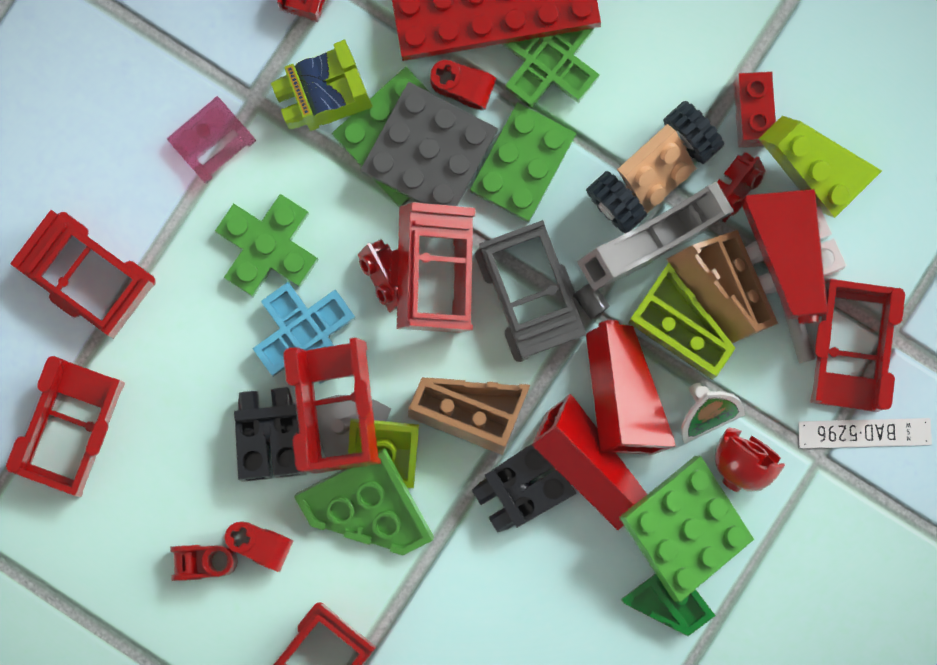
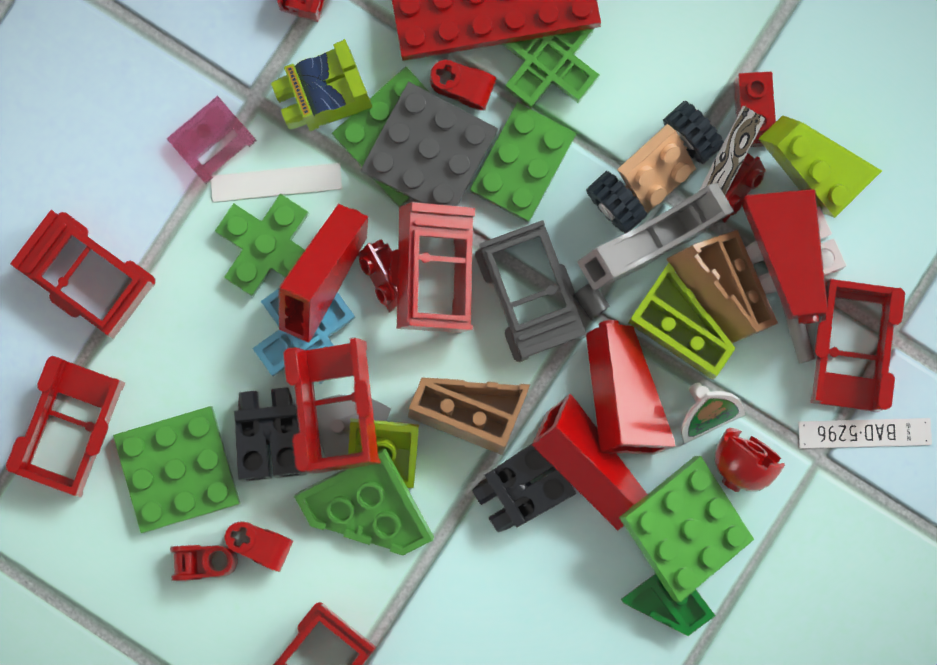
(176, 469): none -> bright green plate
(276, 182): none -> white sticker
(320, 272): none -> red slope
(734, 149): none -> sticker

